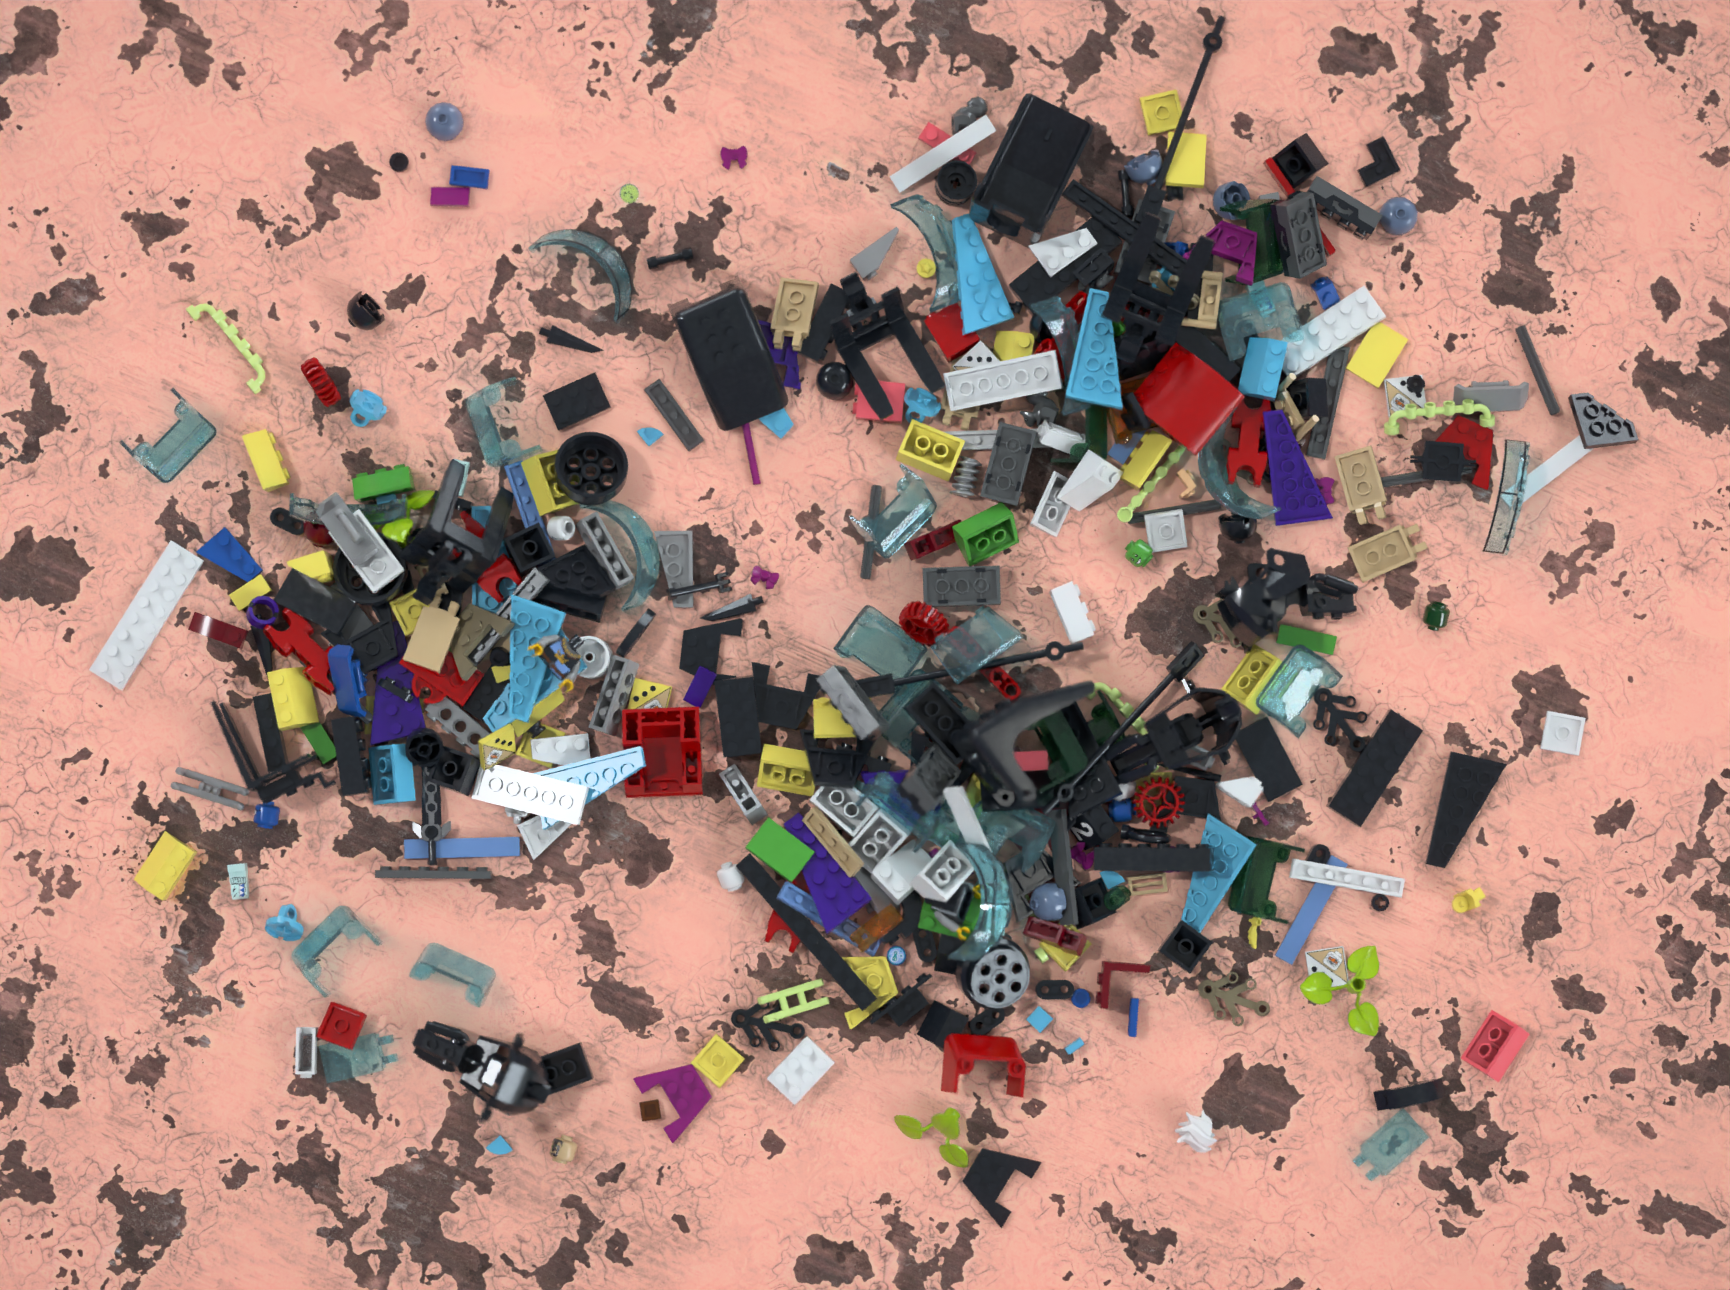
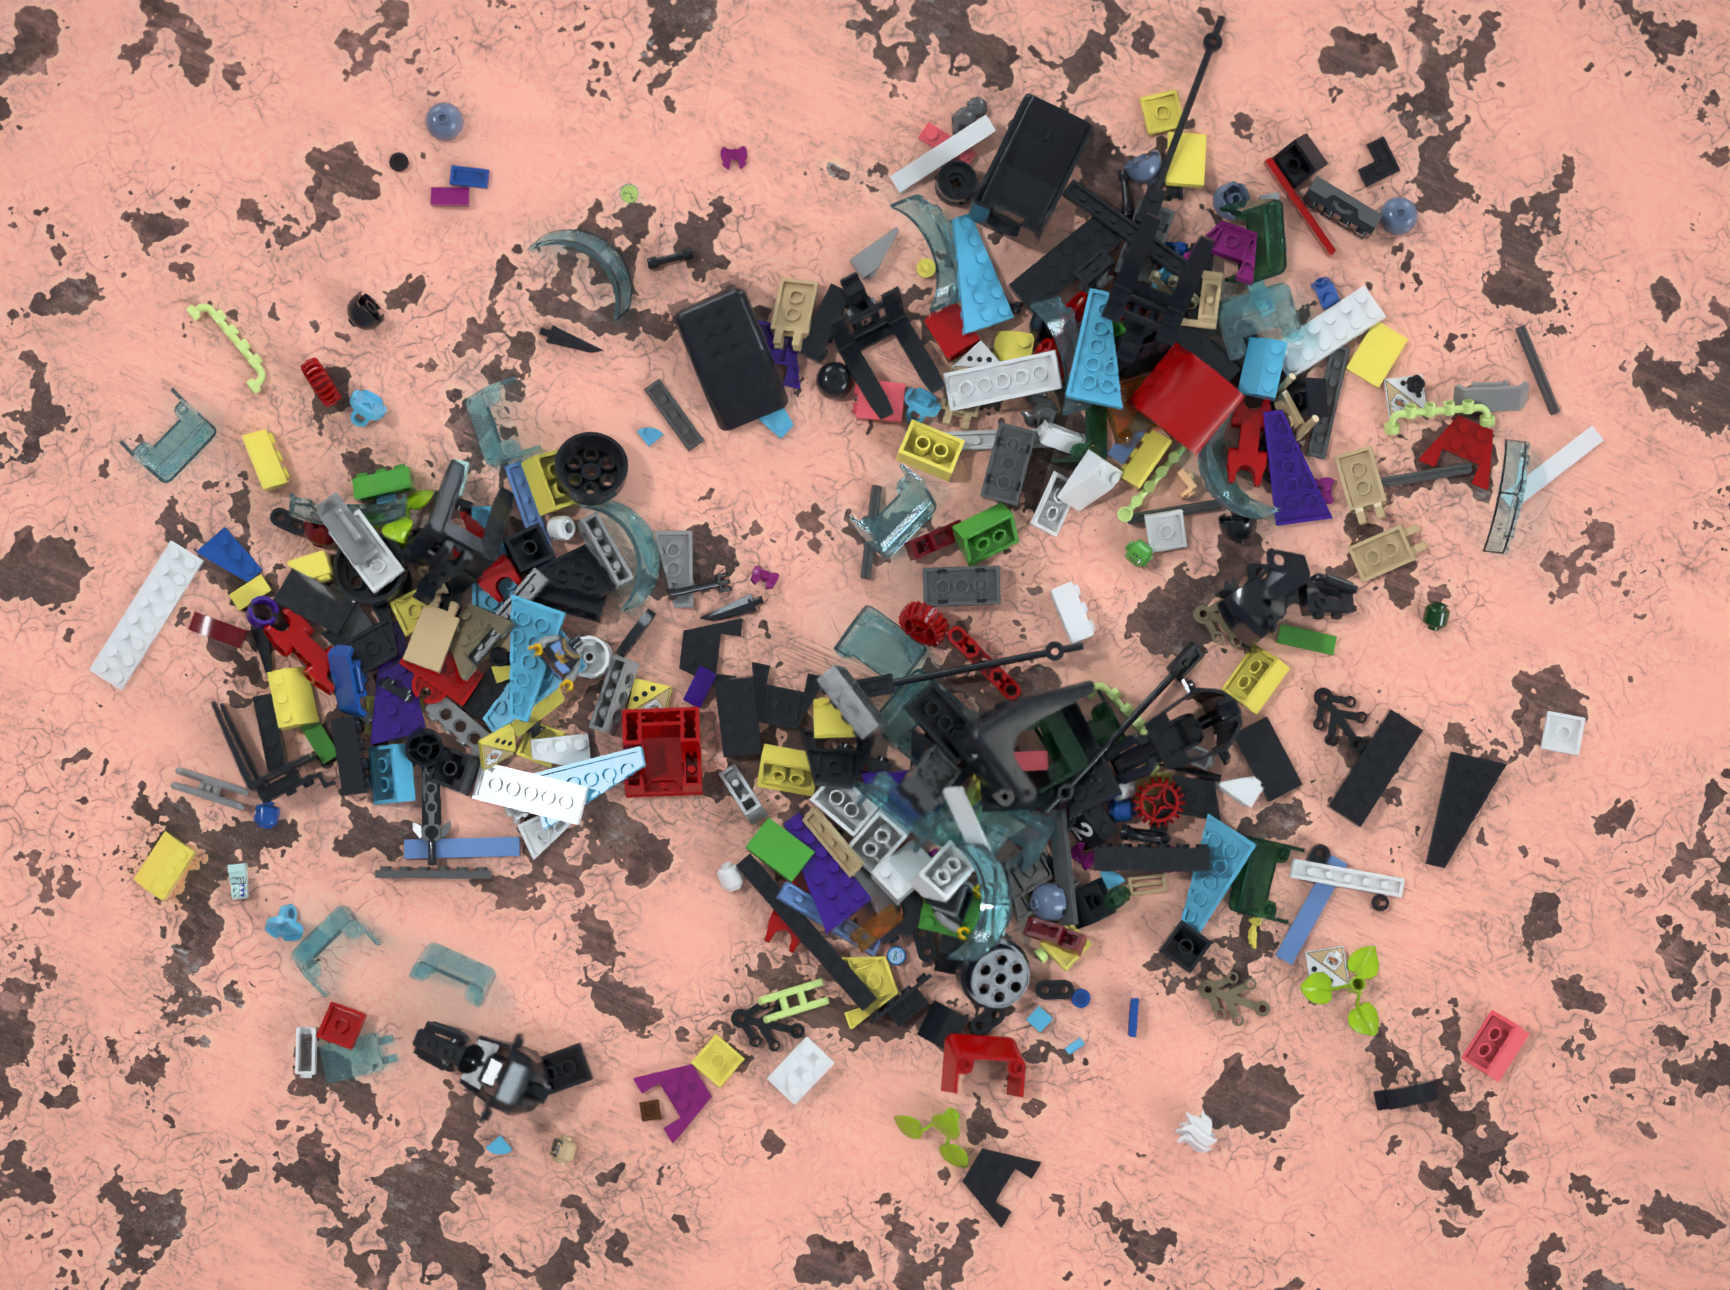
(576, 401): black plate -> none
(751, 454): magenta bar -> none
(966, 477): light grey piece -> none
(975, 643): clear light blue windscreen -> none
(1062, 250): white wing -> none
(1104, 976): dark red bracket -> none
(1134, 415): black tile -> none
(1259, 814): magenta piece -> none
(1294, 686): clear light blue windscreen -> none
(1298, 234): dark grey piece -> none
(1390, 1144): clear light blue tile -> none
(1442, 461): black plate -> none
(1467, 900): light yellow hips -> none
(1599, 423): plate -> none

